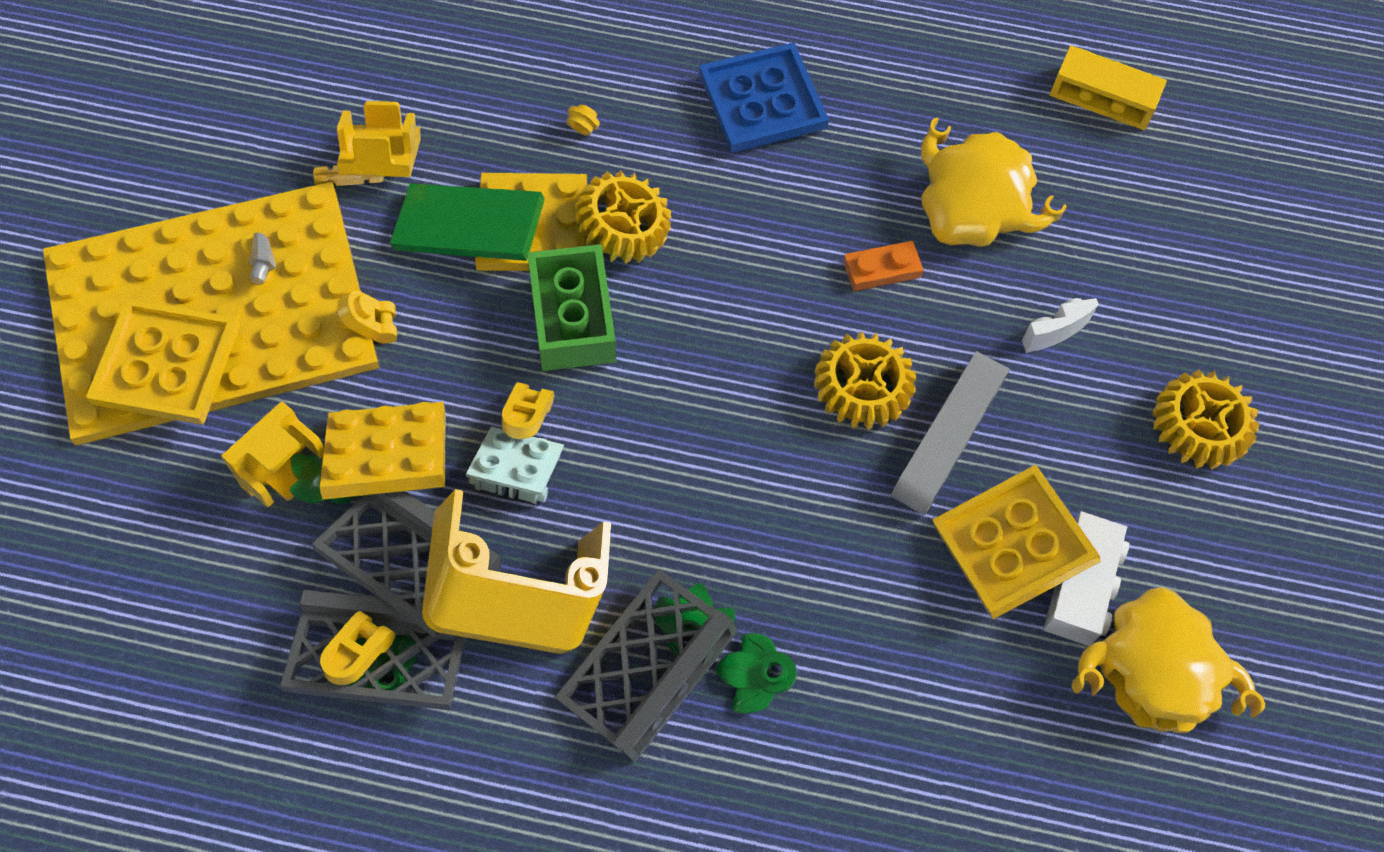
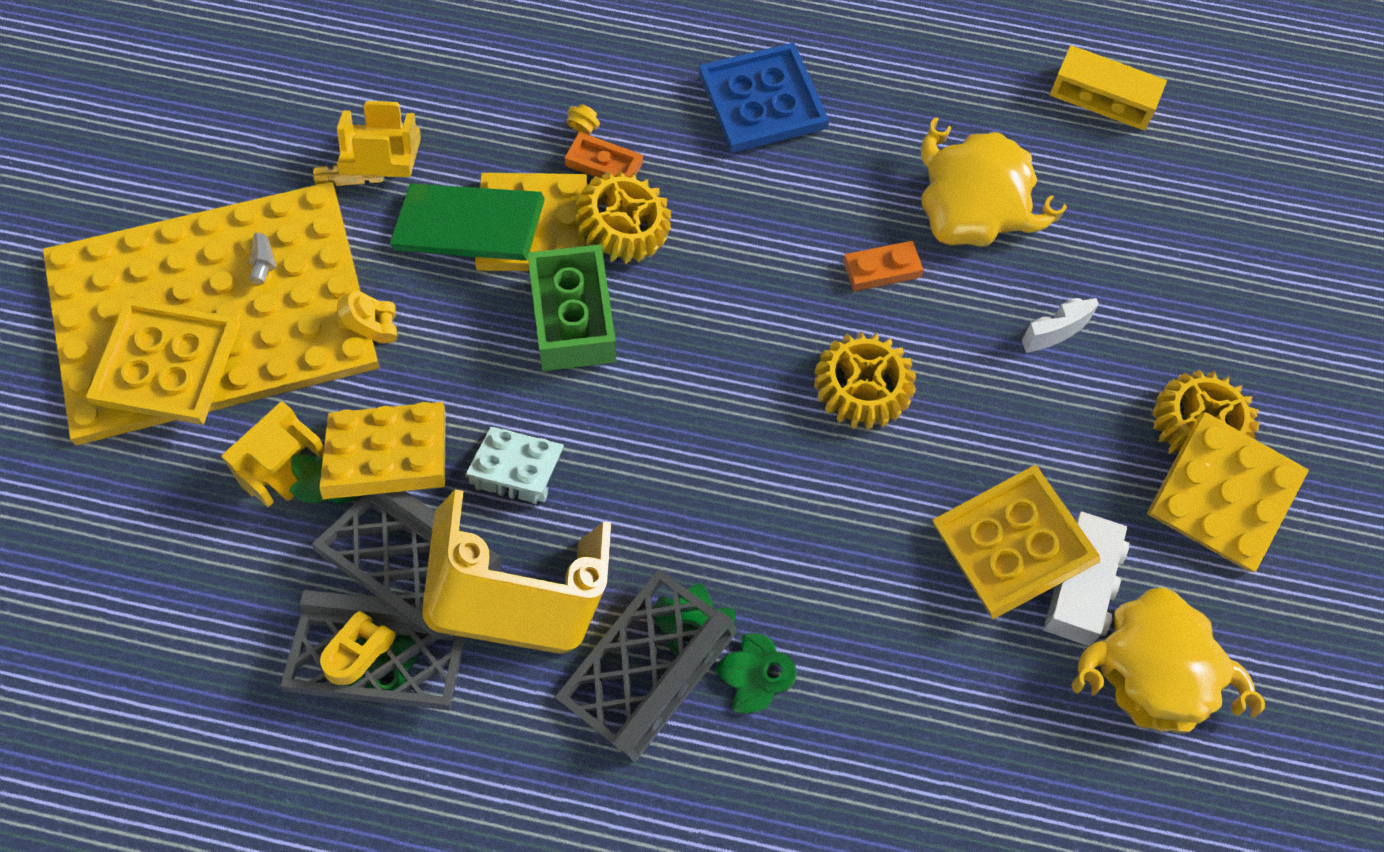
(525, 411): yellow plate -> none
(598, 156): none -> orange plate
(949, 433): light grey beam -> none
(1227, 492): none -> yellow plate

